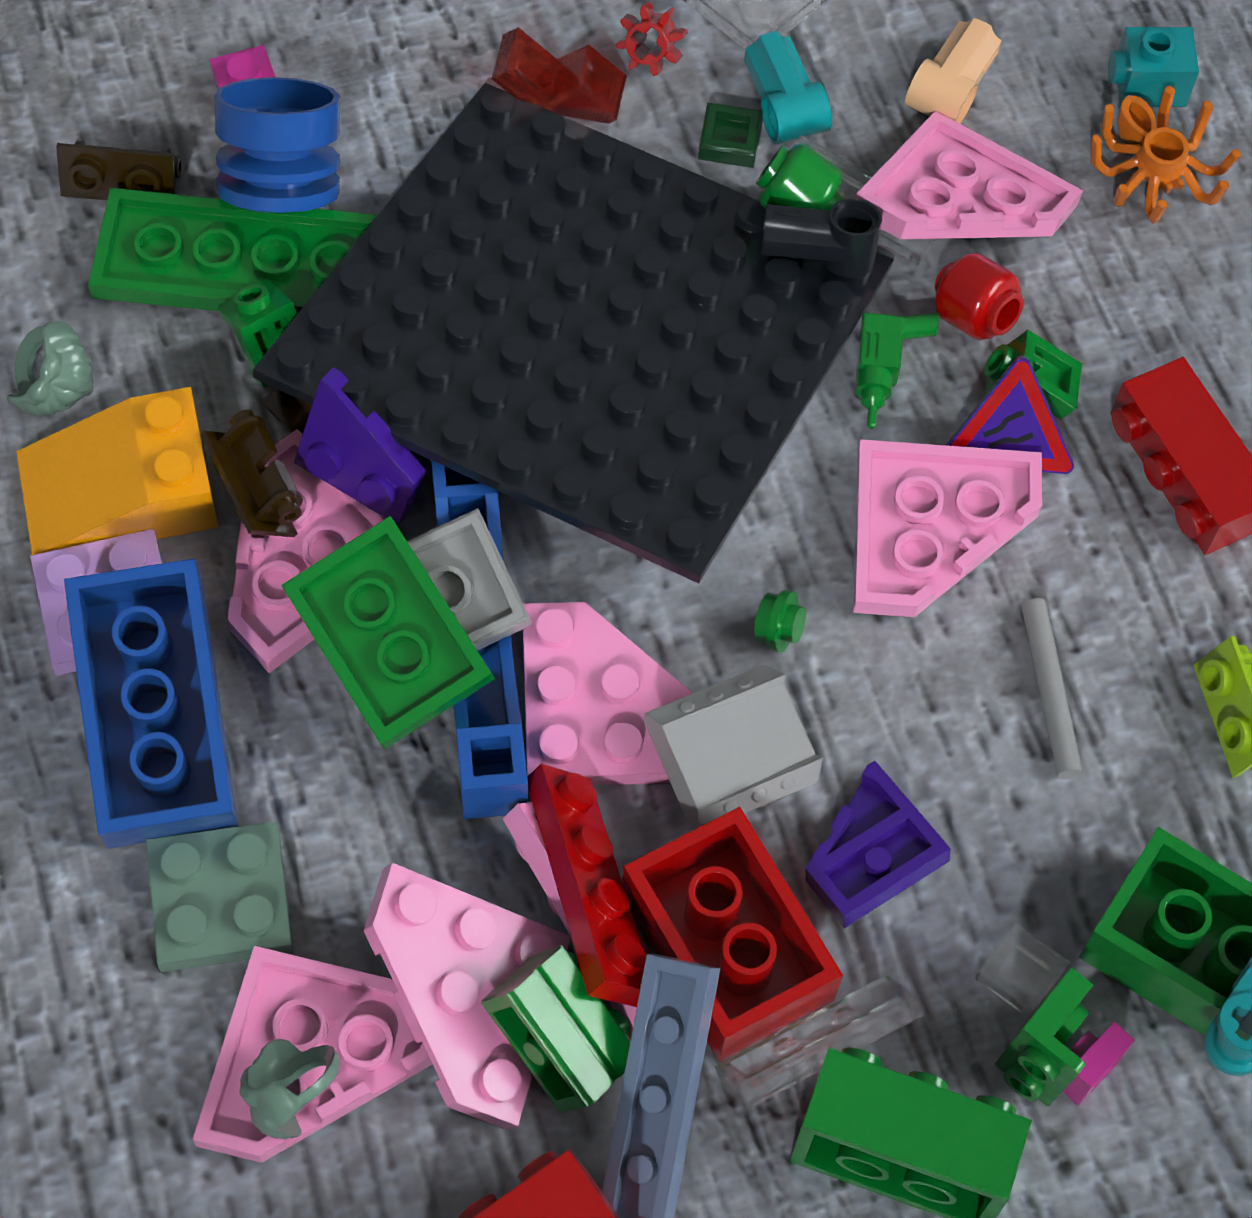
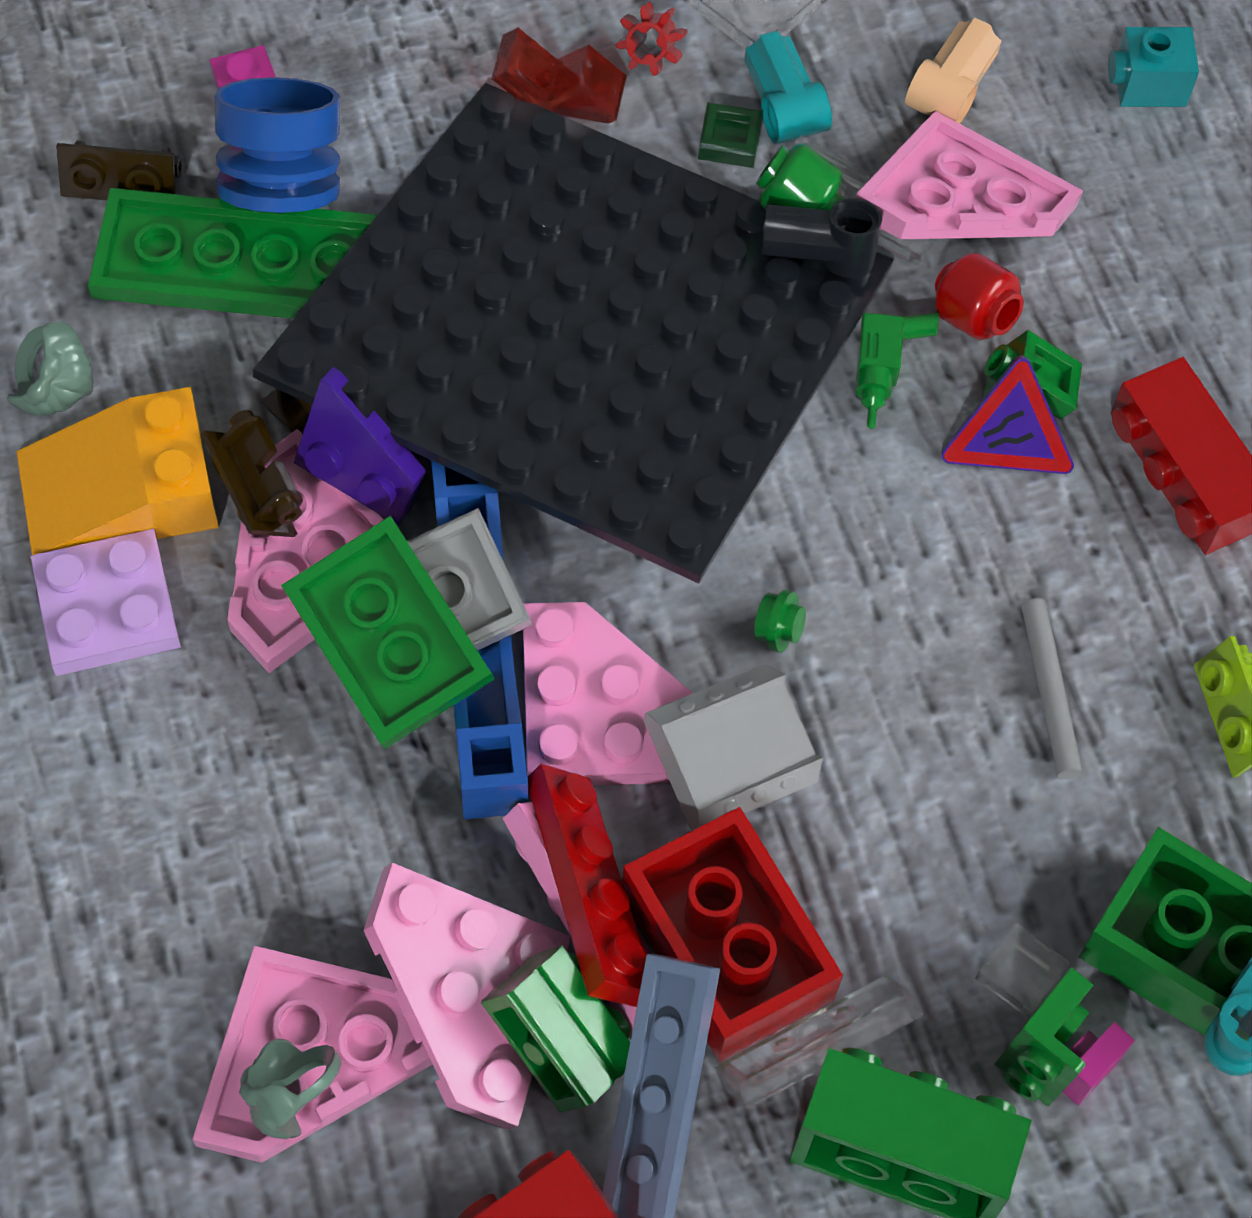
(150, 703): blue brick -> none
(218, 896): sand green plate -> none
(258, 317): green bracket -> none
(873, 850): dark purple wing -> none
(934, 518): bright pink plate -> none
(1159, 153): orange animal -> none

